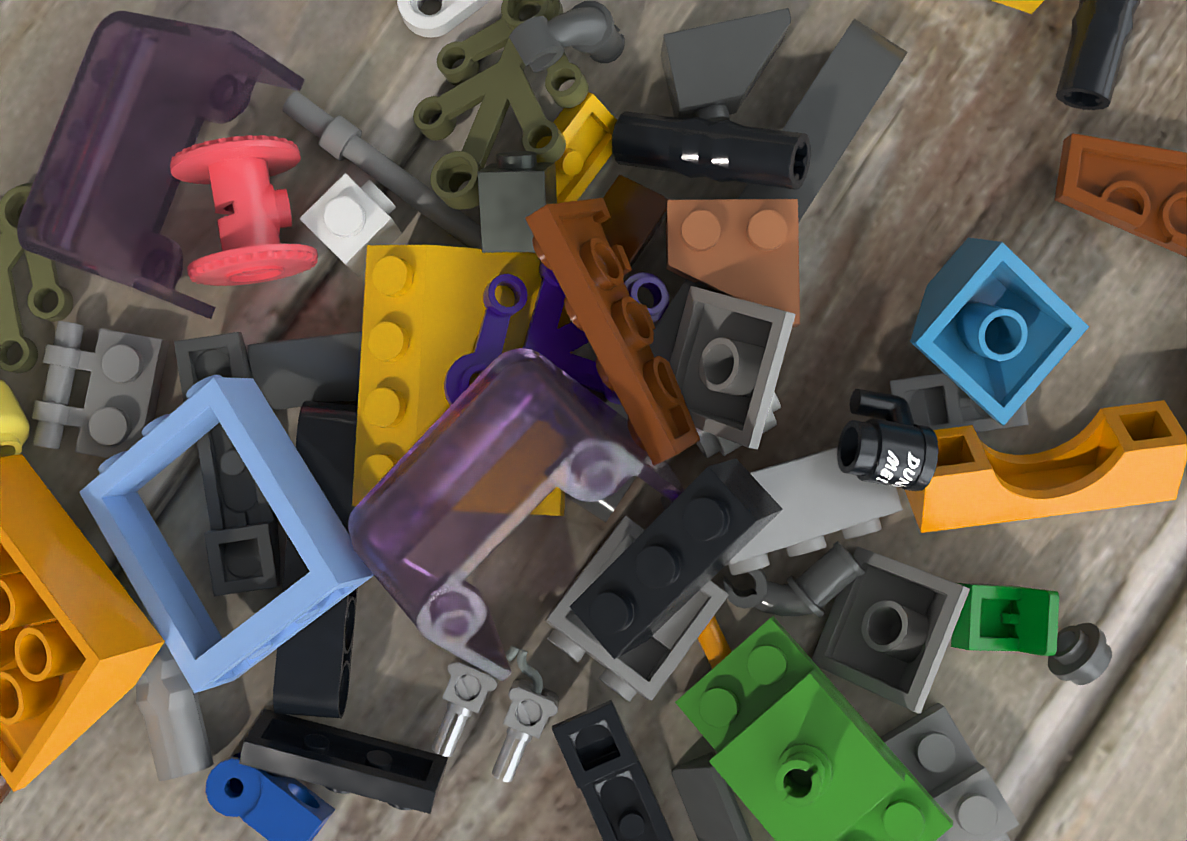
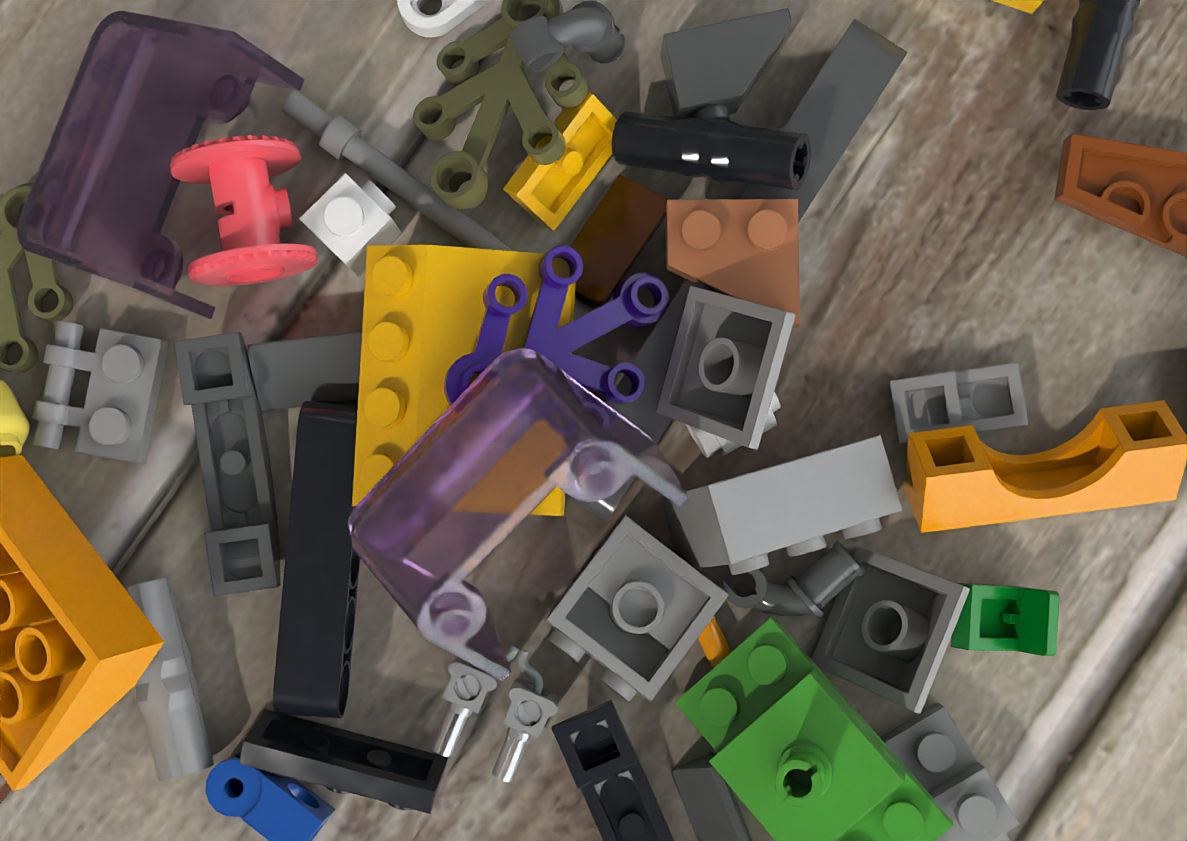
(290, 491): light blue window -> none
(510, 194): pearl dark grey brick -> none
(619, 329): dark orange wing -> none
(675, 556): black brick -> none
(888, 450): black piece -> none
(994, 326): dark azure slope -> none
(1080, 654): dark grey plate -> none

